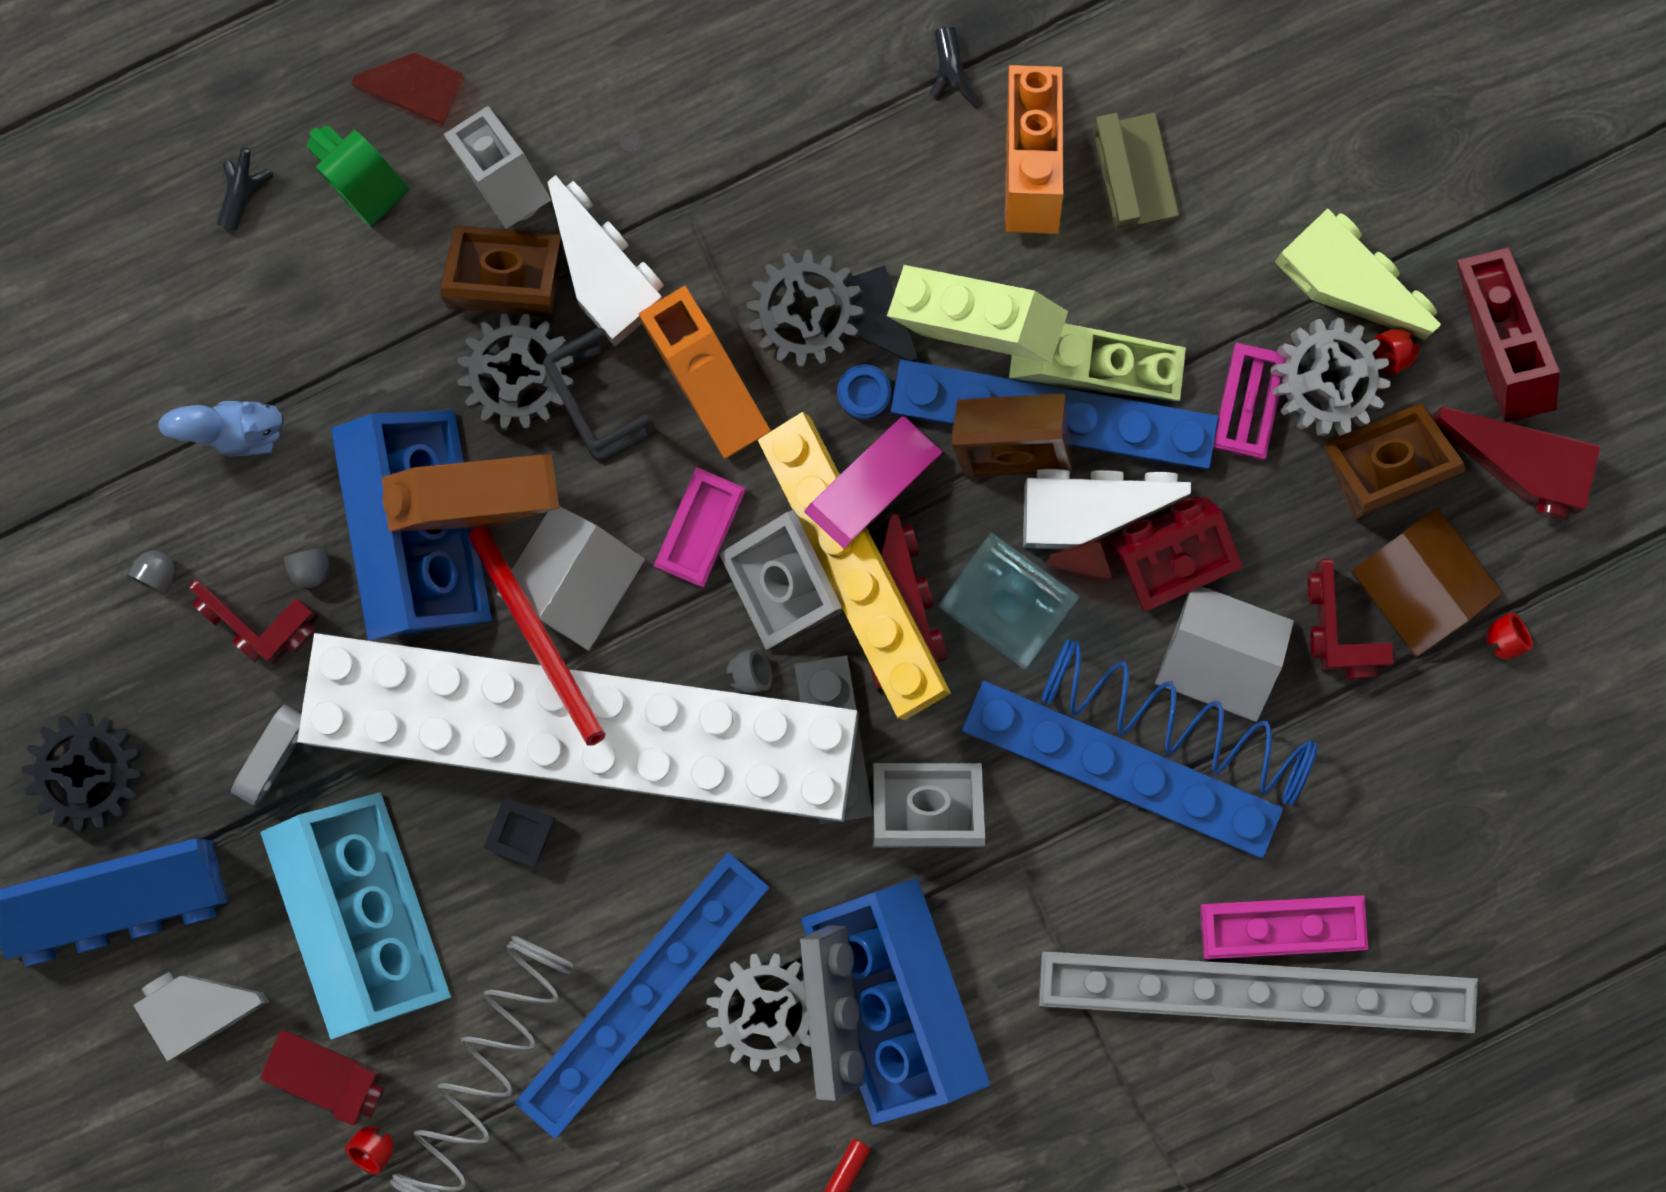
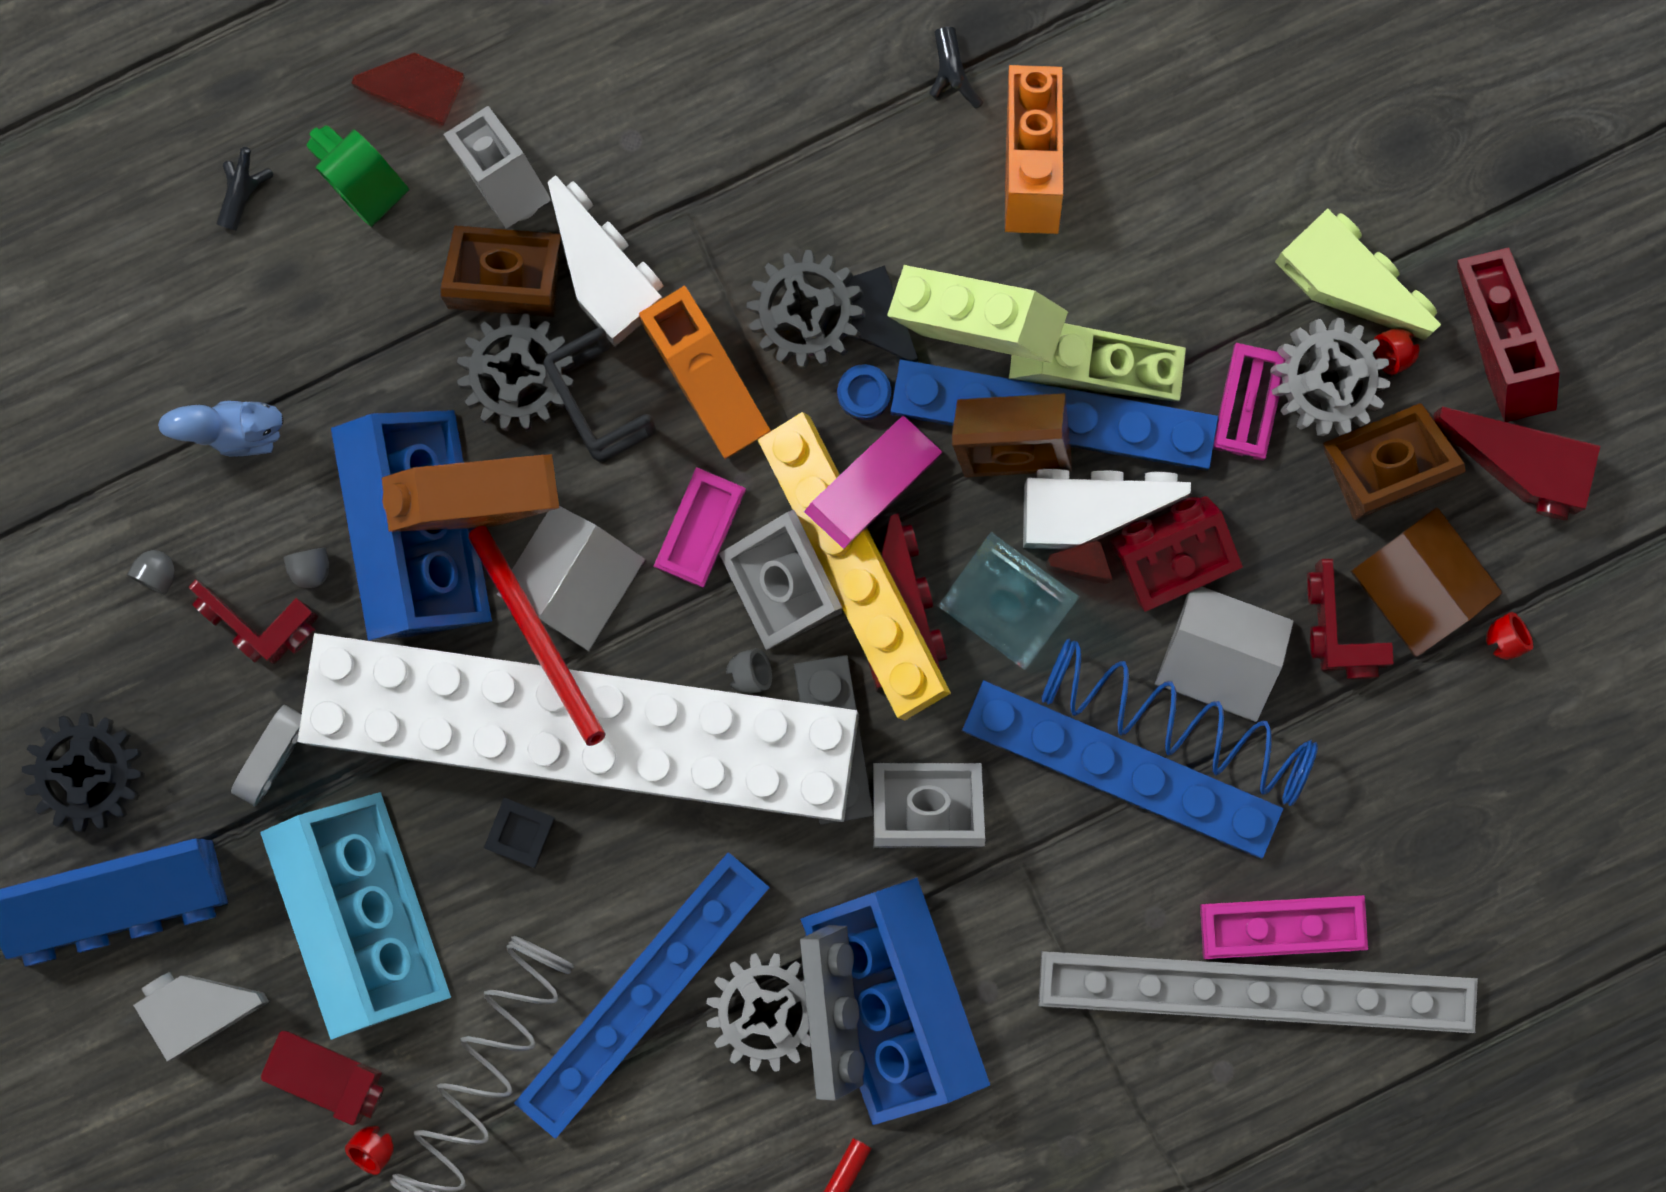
(1134, 170): olive panel -> none

